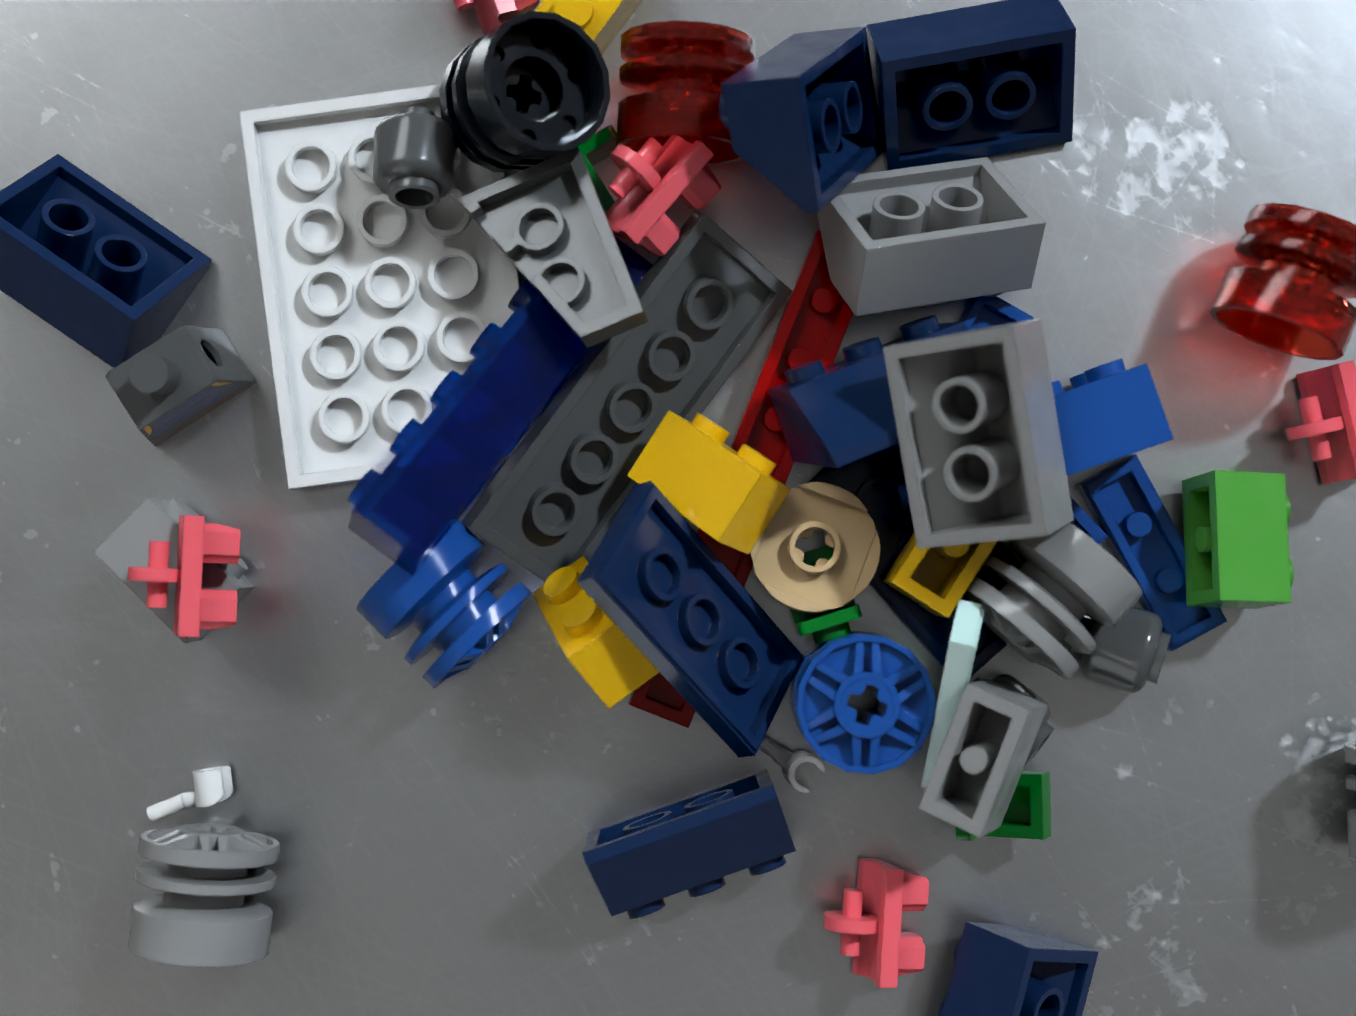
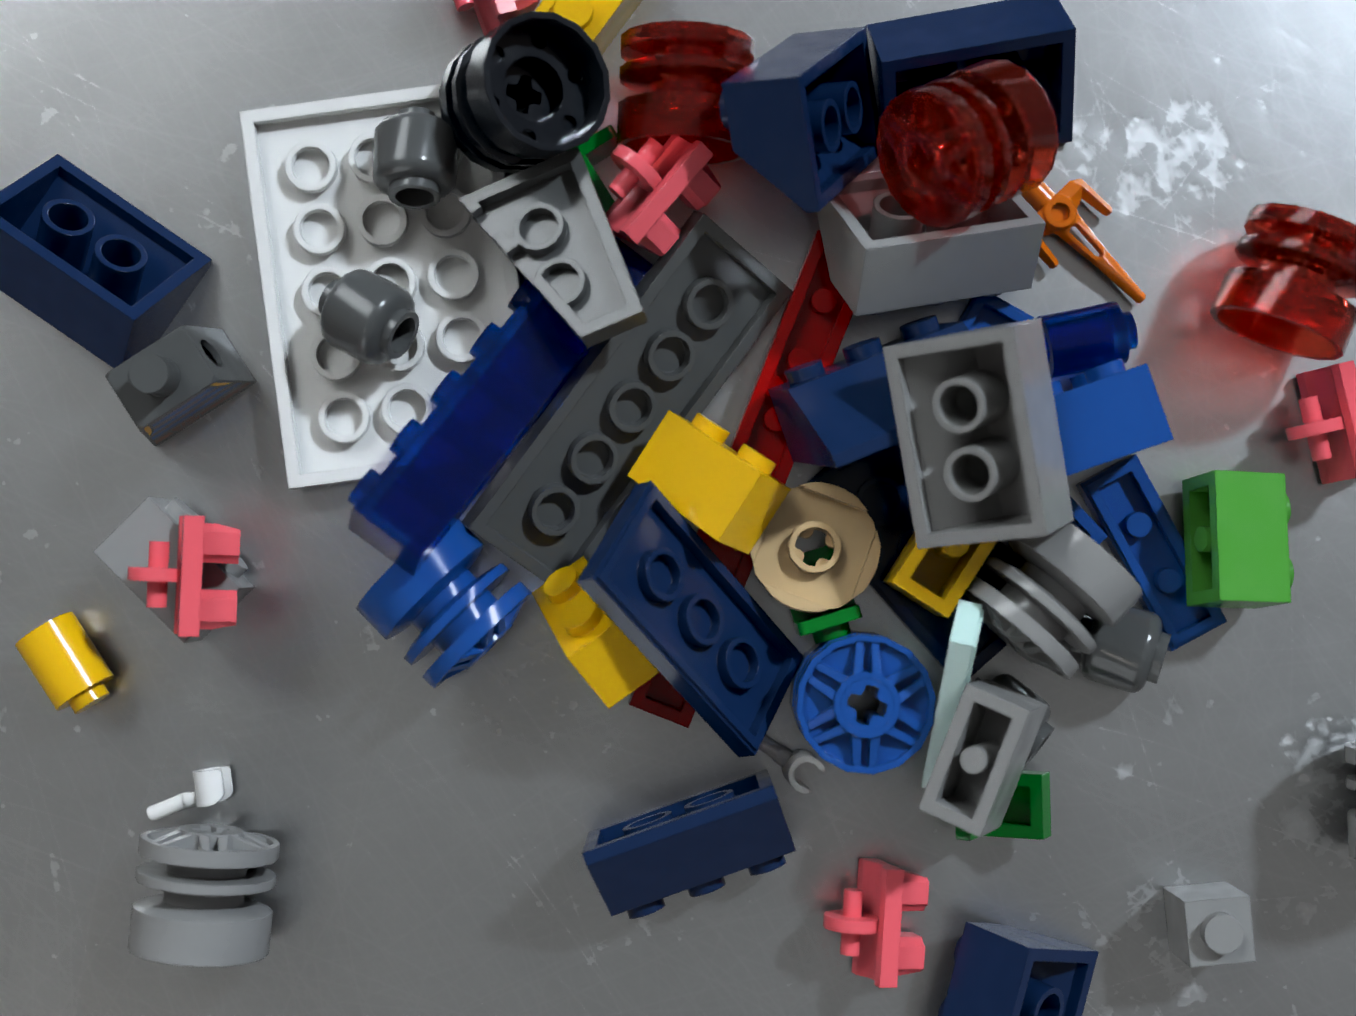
(66, 663): none -> yellow brick
(368, 317): none -> dark grey head
(967, 142): none -> clear red wheel
(1061, 214): none -> orange piece
(1088, 337): none -> clear blue brick
(1209, 924): none -> light grey brick

